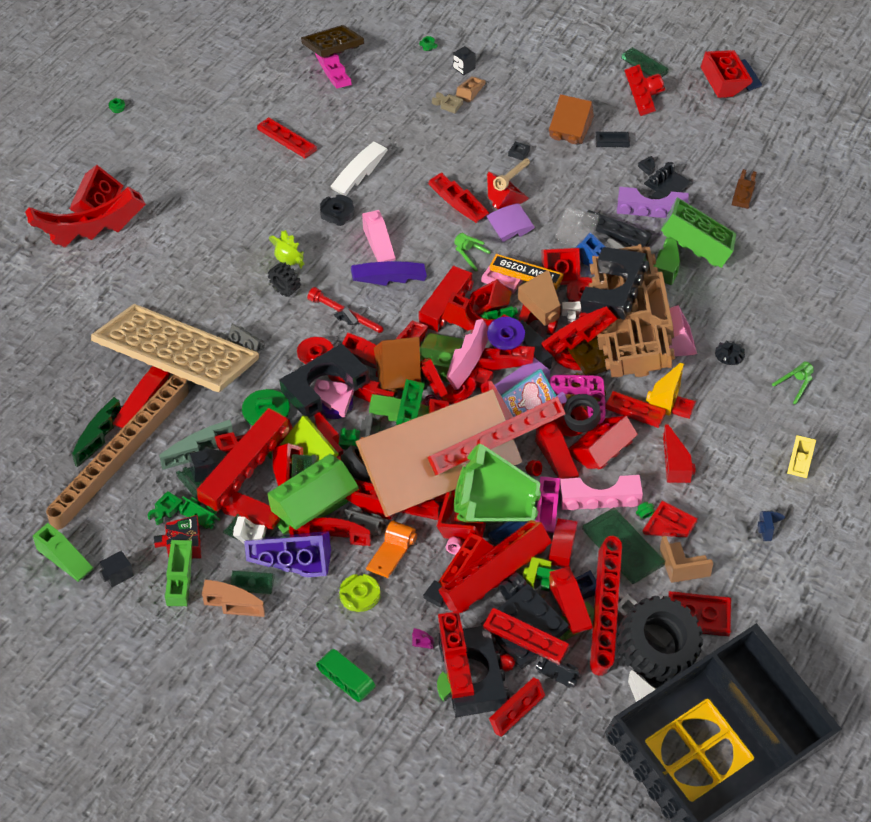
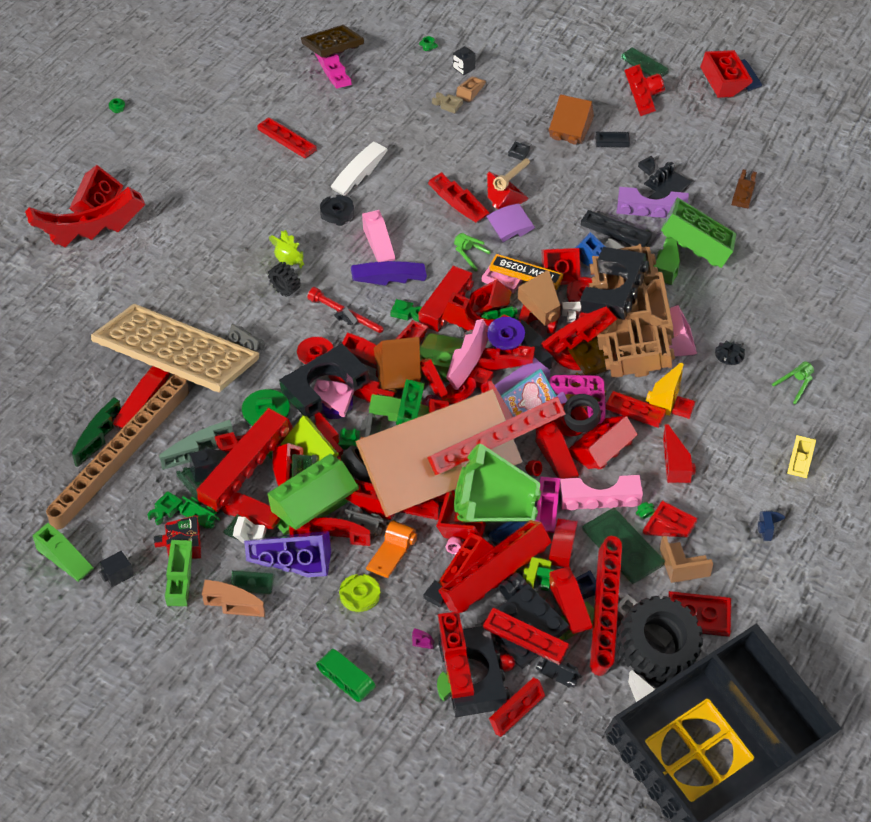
(404, 310): none -> green plate
(576, 226): clear plate -> none

